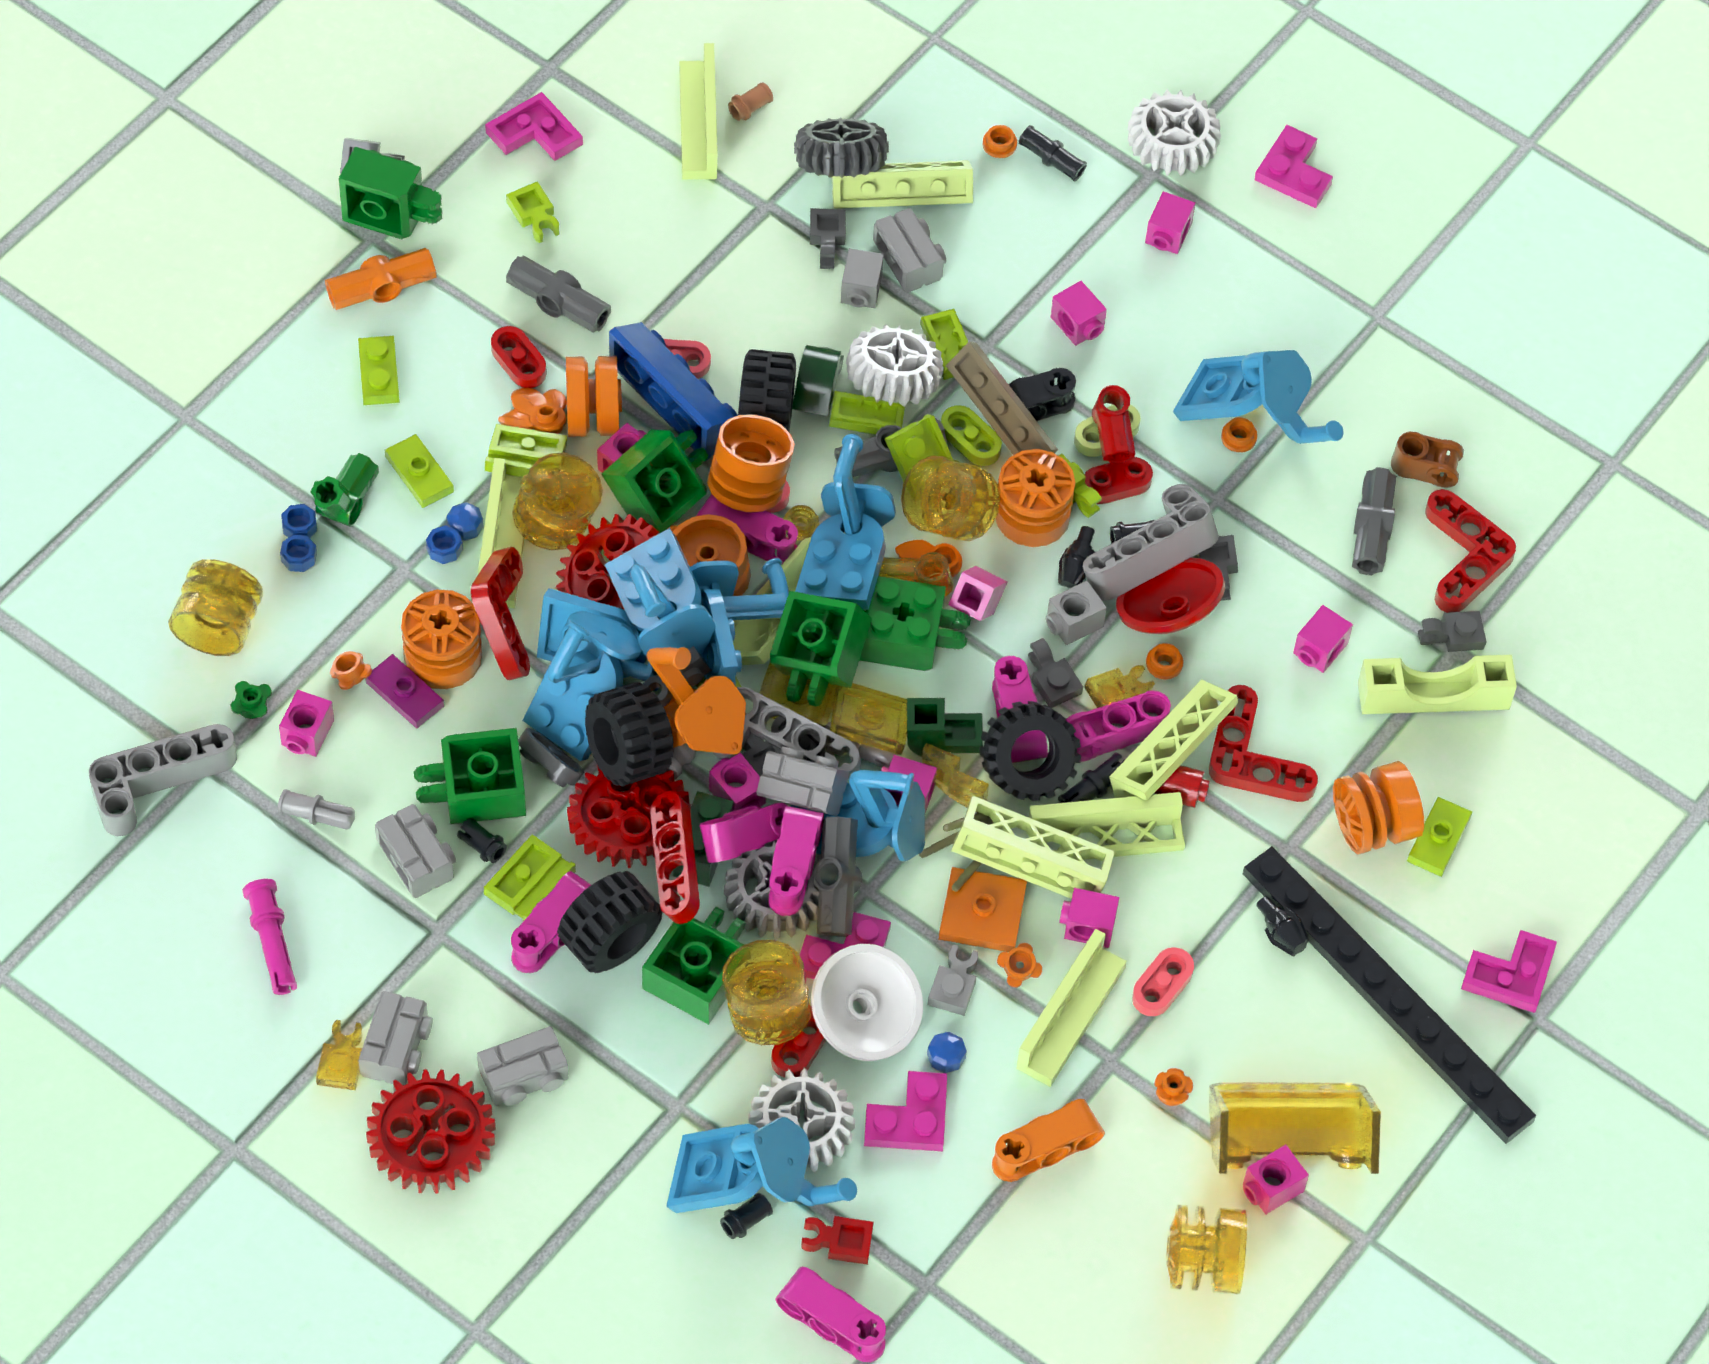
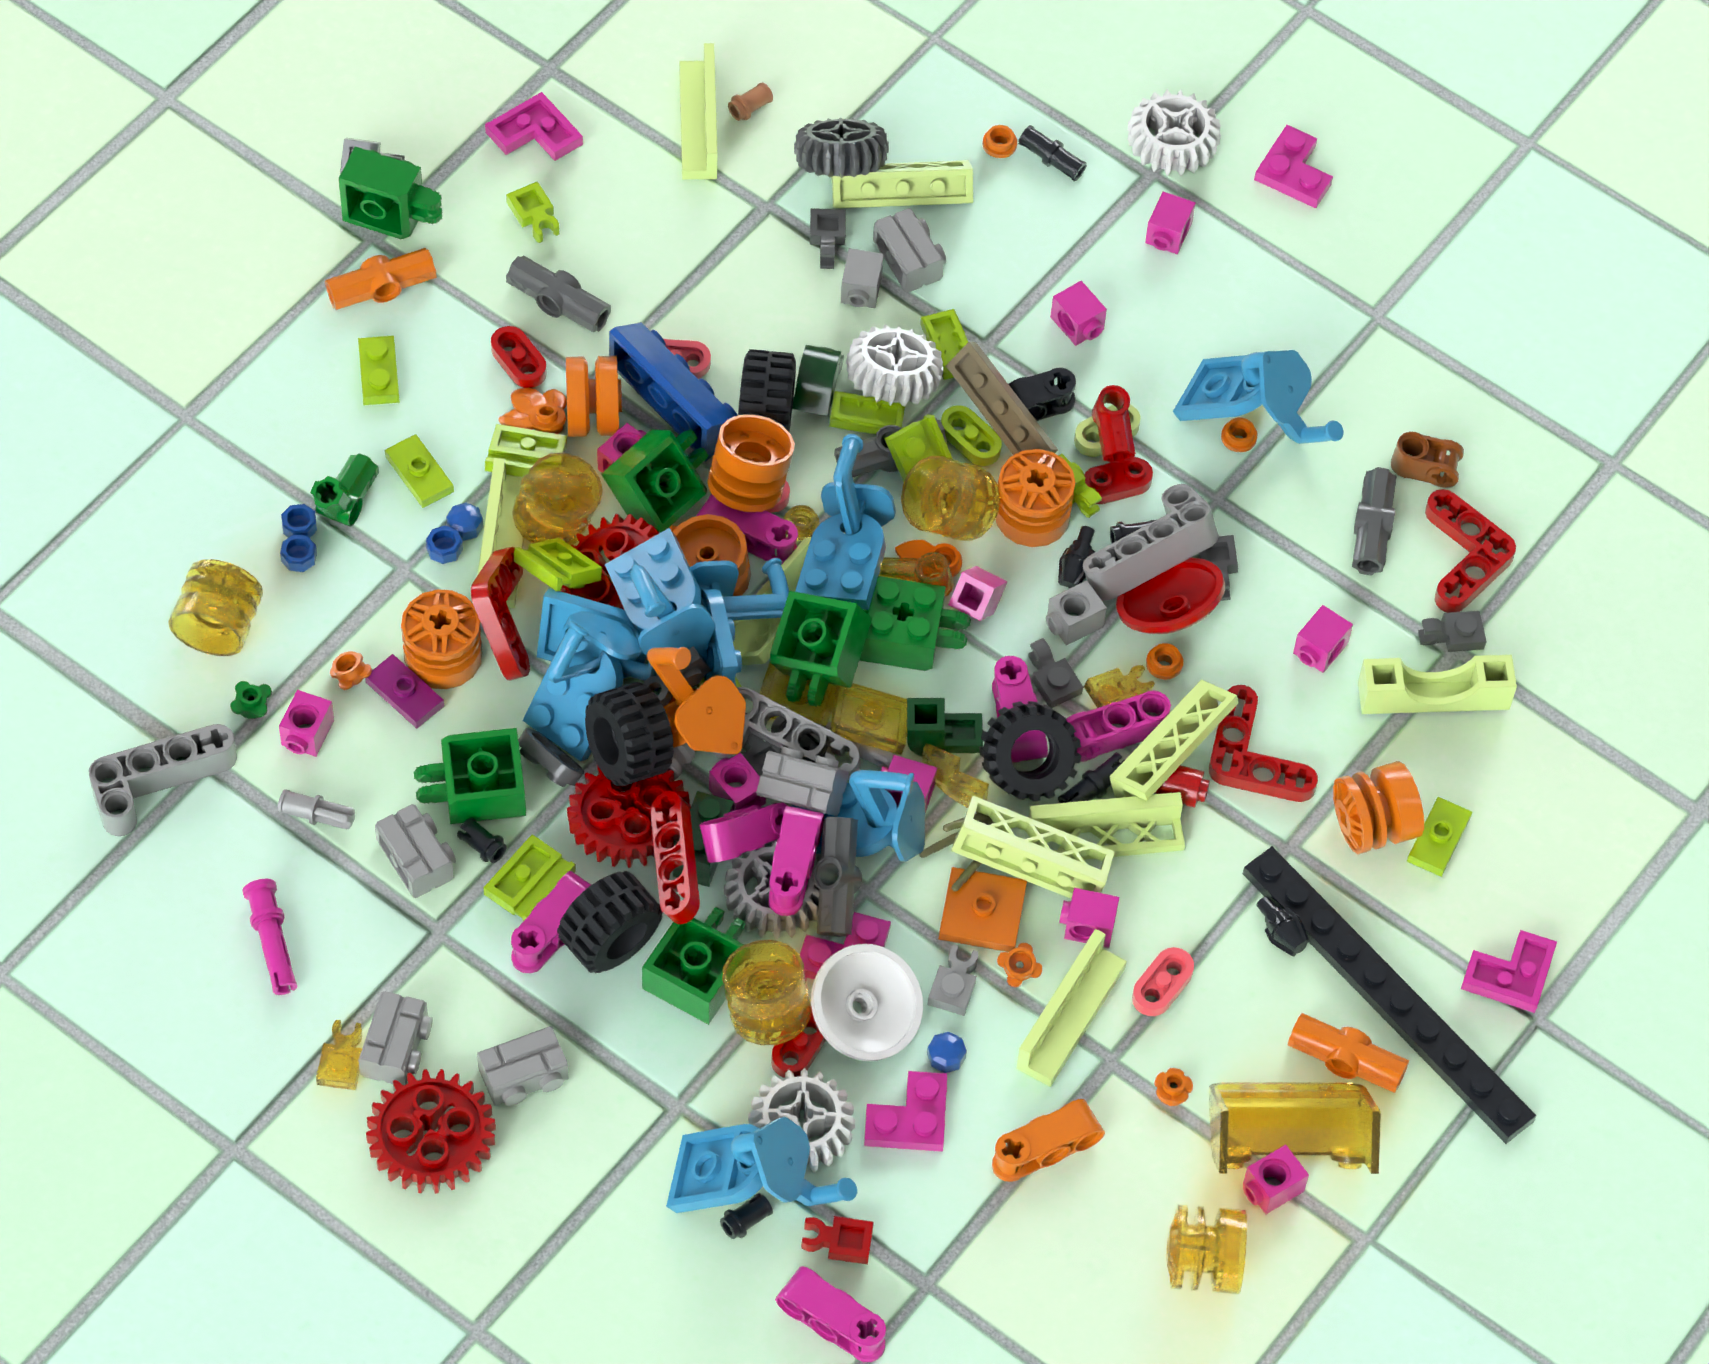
(558, 564): none -> lime plate
(1348, 1052): none -> orange piece

